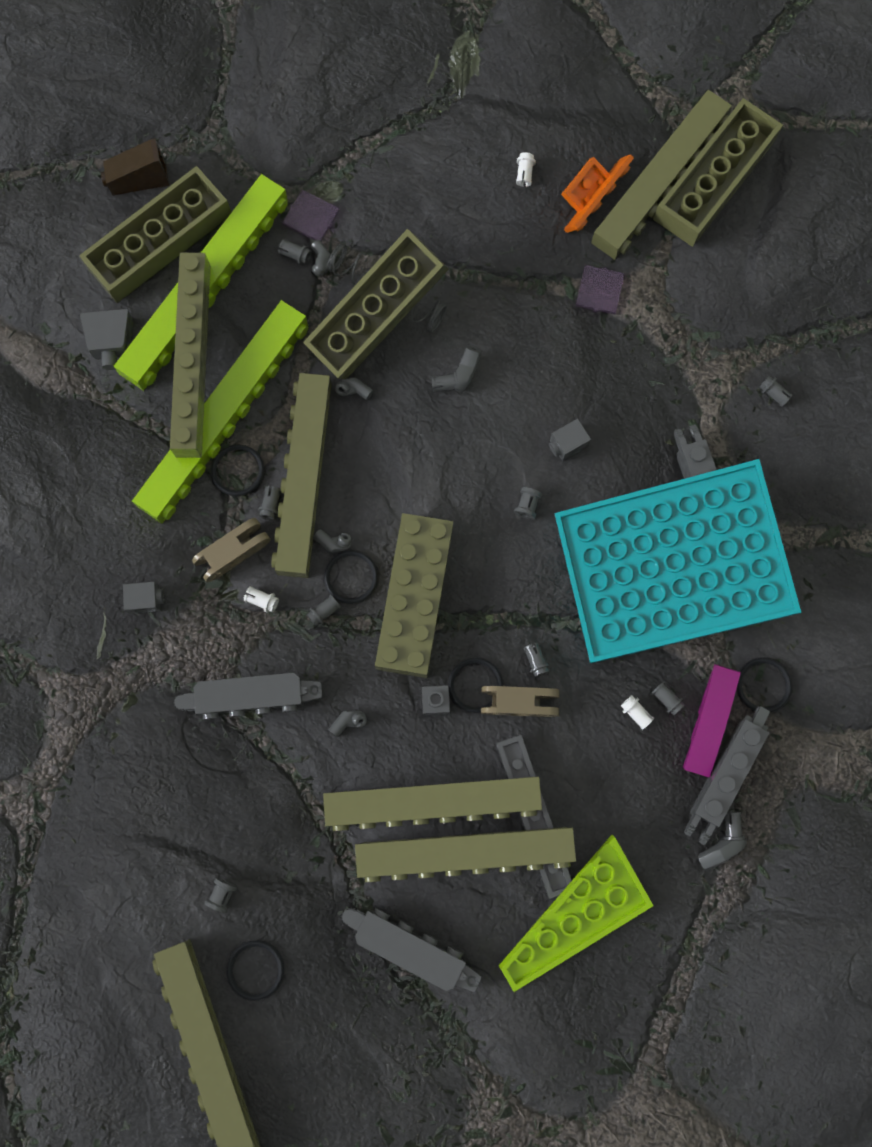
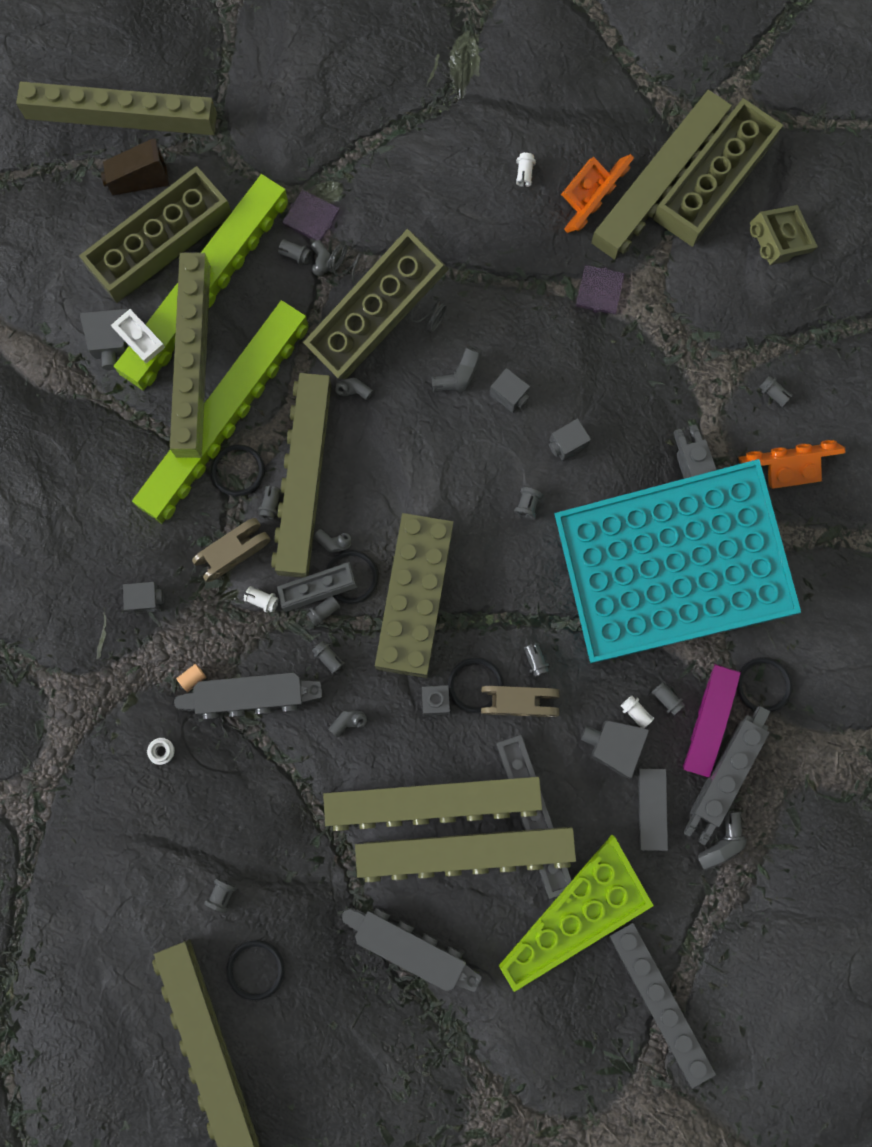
(117, 108): none -> olive brick
(138, 336): none -> white plate
(153, 747): none -> white plate
(191, 677): none -> light nougat hinge
(317, 587): none -> dark grey tile
(328, 657): none -> dark grey pin
(510, 390): none -> dark grey brick
(616, 746): none -> dark grey torso
(652, 809): none -> dark grey tile
(662, 1005): none -> dark grey plate
(782, 234): none -> olive plate
(794, 465): none -> orange bracket

